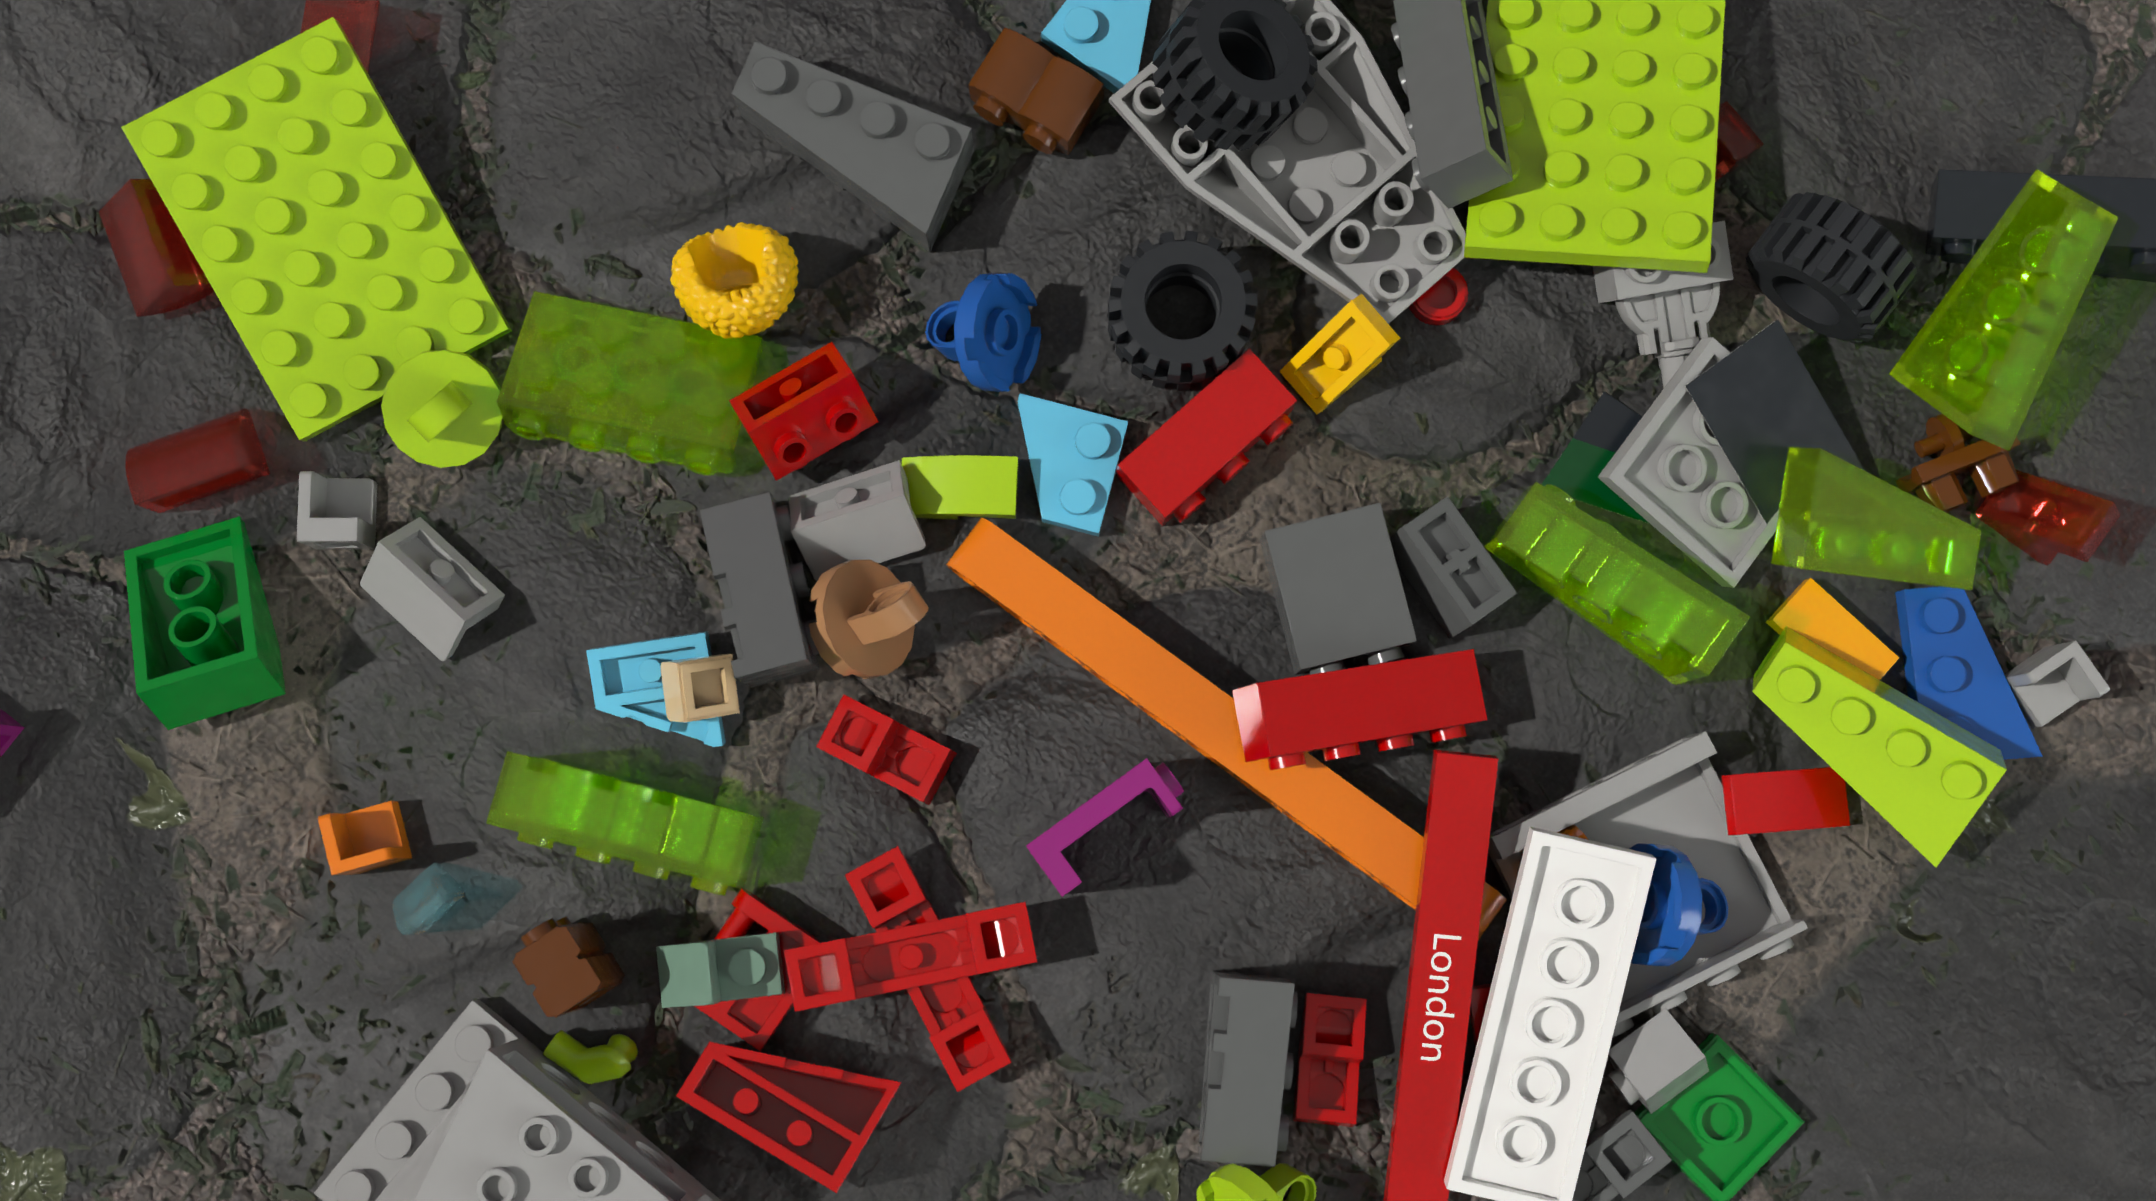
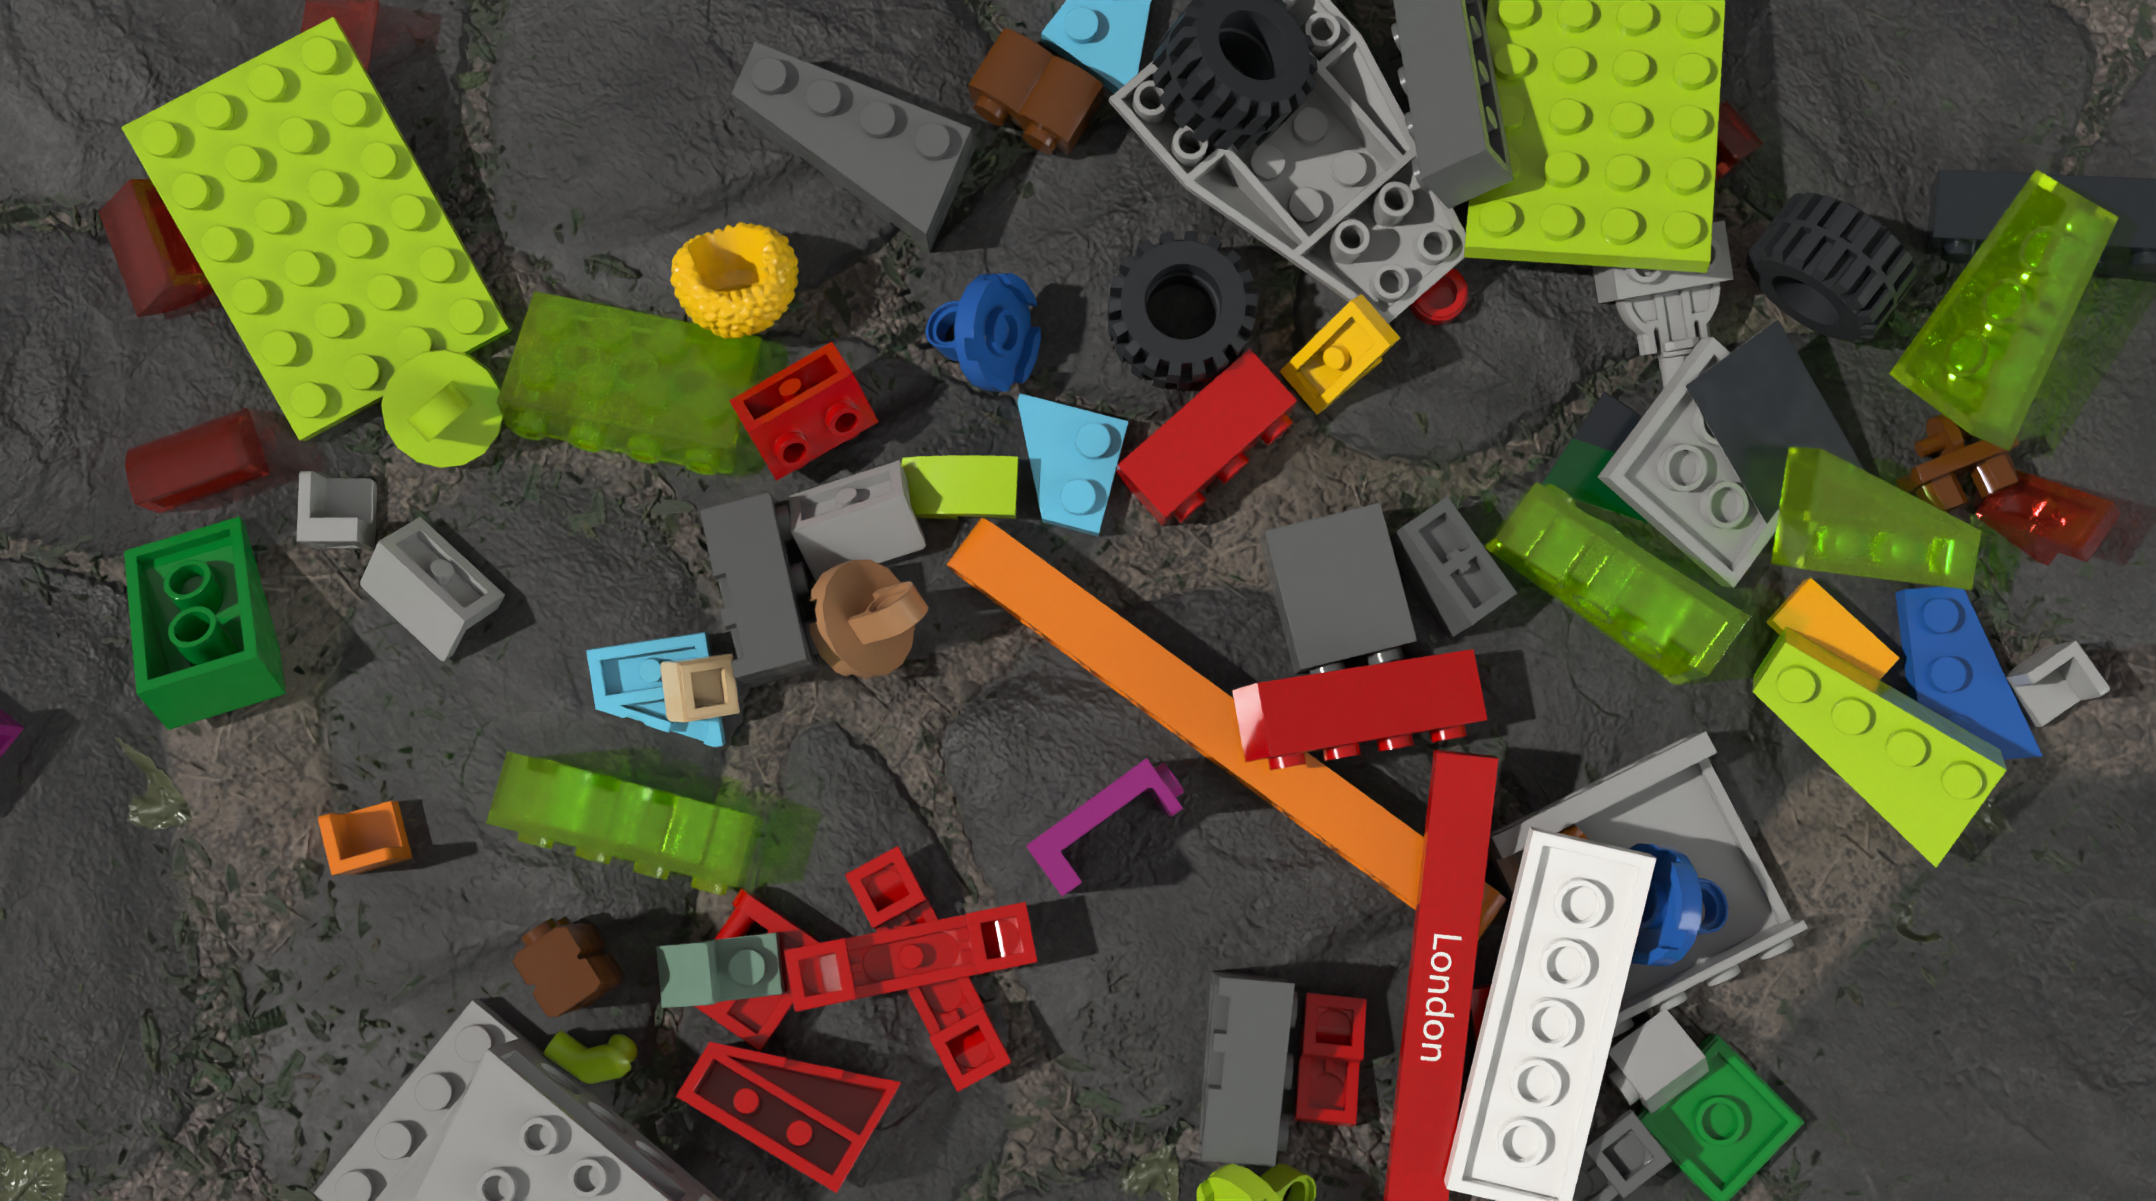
(425, 900): clear light blue slope -> none
(886, 749): red slope -> none
(1785, 801): red slope -> none

